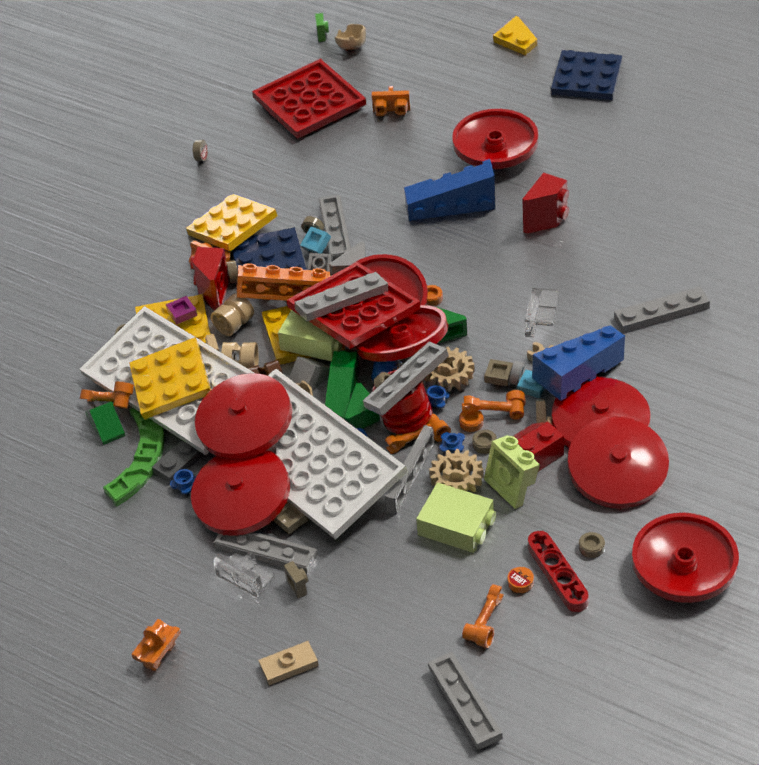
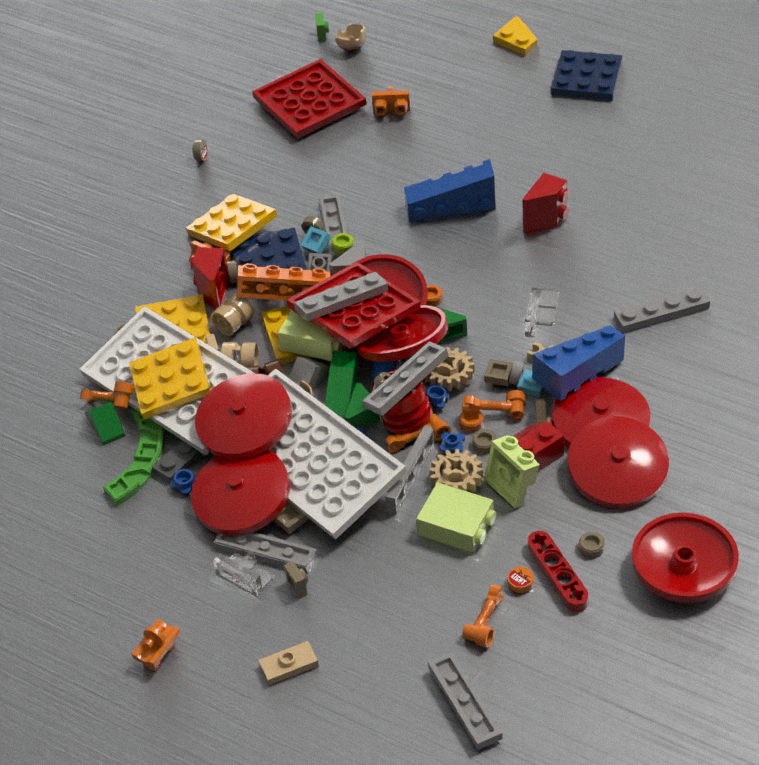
(181, 310): magenta plate -> none
(342, 243): none -> lime tile
(495, 135): red dish -> none

